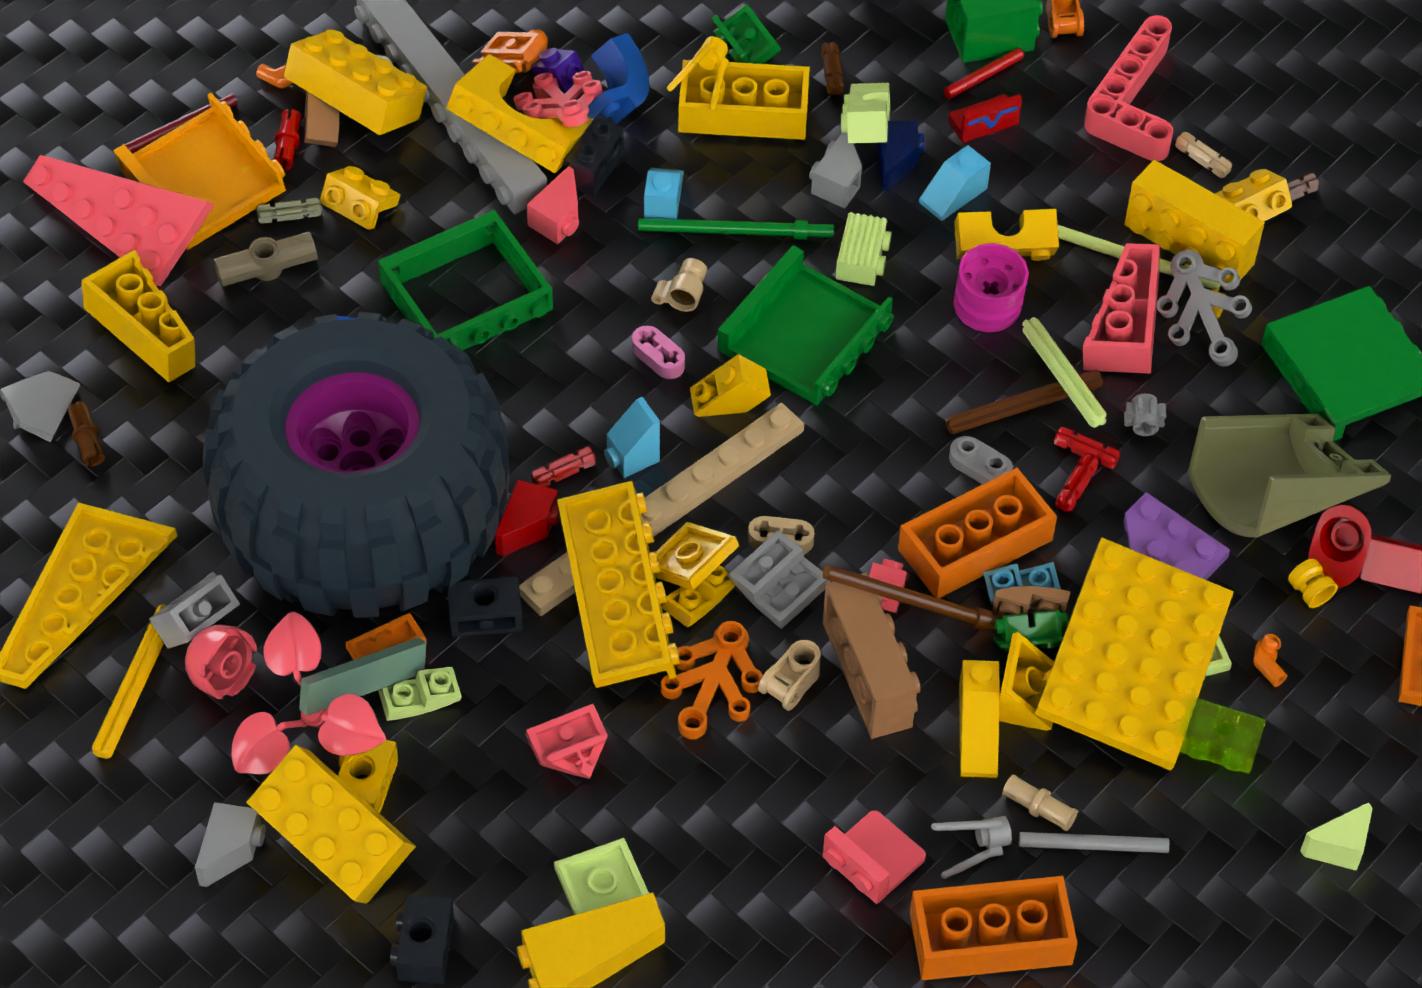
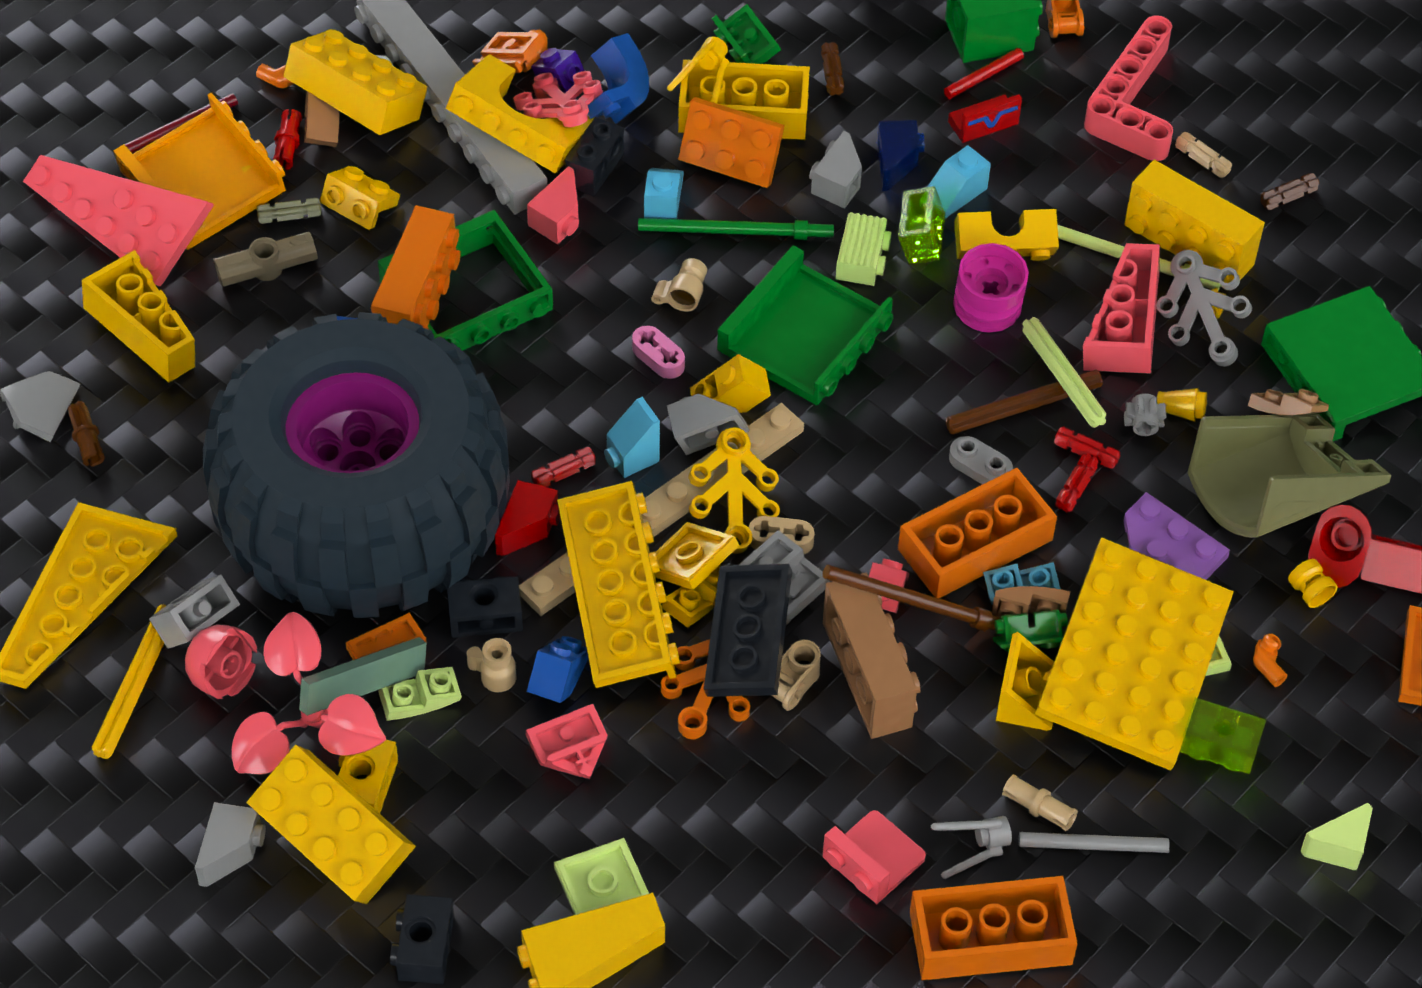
(419, 268): none -> orange brick
(494, 663): none -> tan piece
(558, 669): none -> blue slope
(700, 420): none -> light grey slope
(731, 142): none -> orange plate
(734, 484): none -> yellow plant
(748, 630): none -> black plate
(866, 113): yellowish green arch -> none
(921, 225): none -> clear neon green brick
(979, 718): yellow slope -> none
(1184, 403): none -> yellow cone
(1261, 194): yellow bracket -> none
(1288, 403): none -> medium nougat slope

